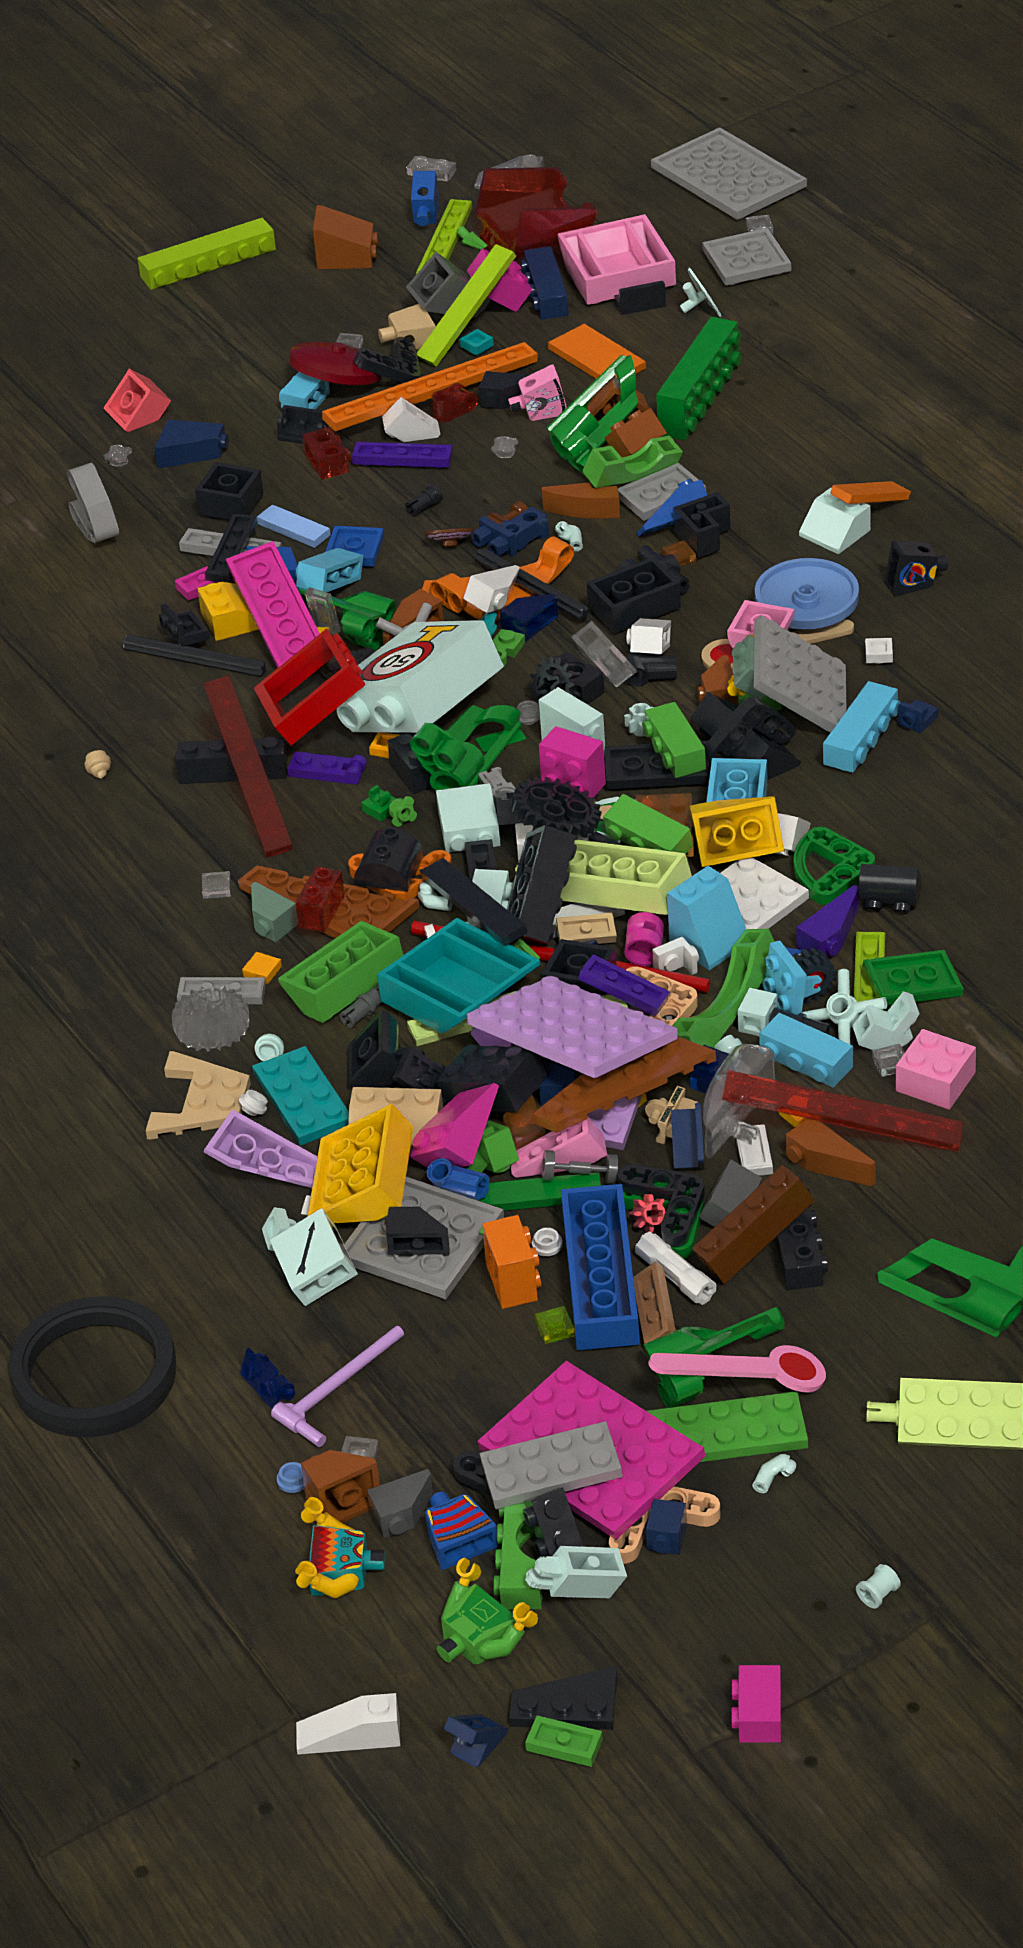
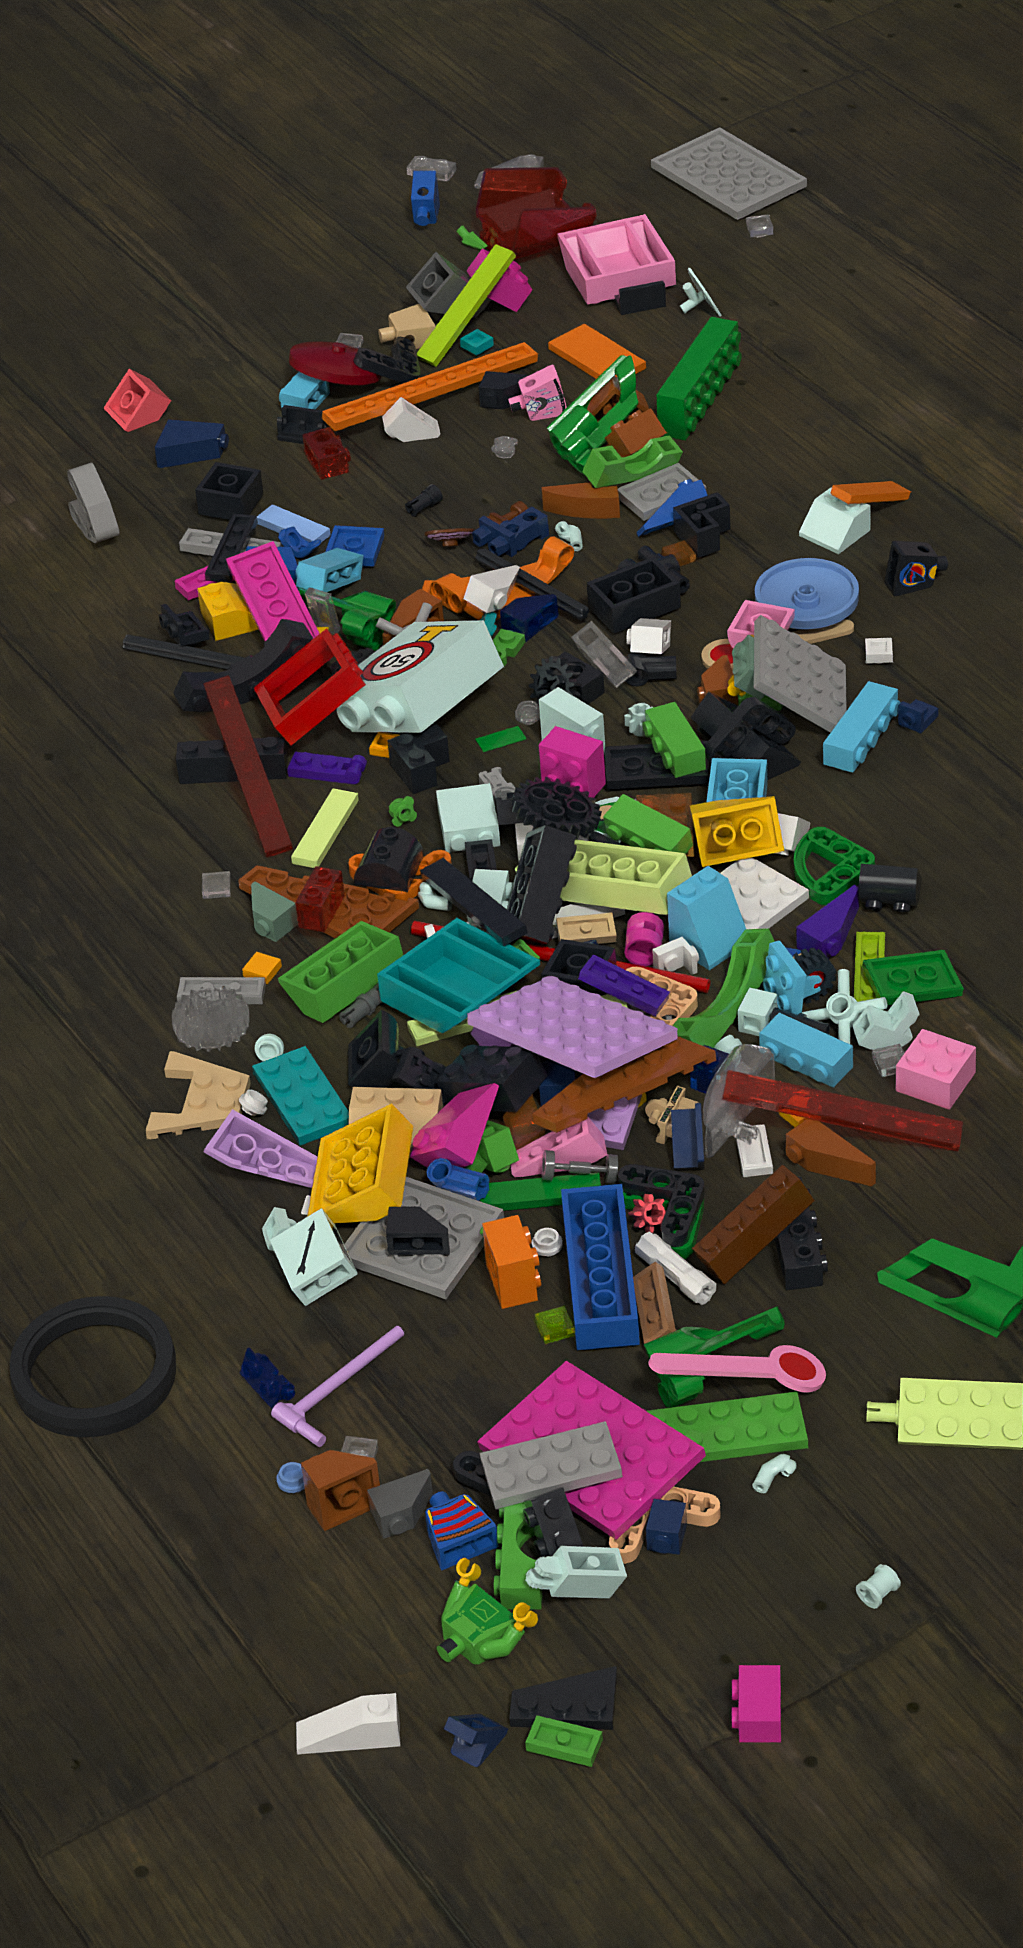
(97, 763): tan plate -> none
(118, 455): clear plate -> none
(206, 253): lime brick -> none
(249, 672): none -> black brick
(300, 547): none -> blue hair
(324, 828): none -> yellowish green tile
(336, 1555): torso -> none
(343, 240): dark orange slope -> none
(377, 803): green tile -> none
(402, 454): dark purple plate -> none
(445, 234): lime tile -> none
(452, 402): clear red piece -> none
(458, 762): green panel -> none
(546, 283): dark blue brick -> none
(729, 1191): dark grey brick -> none
(746, 256): light grey plate -> none

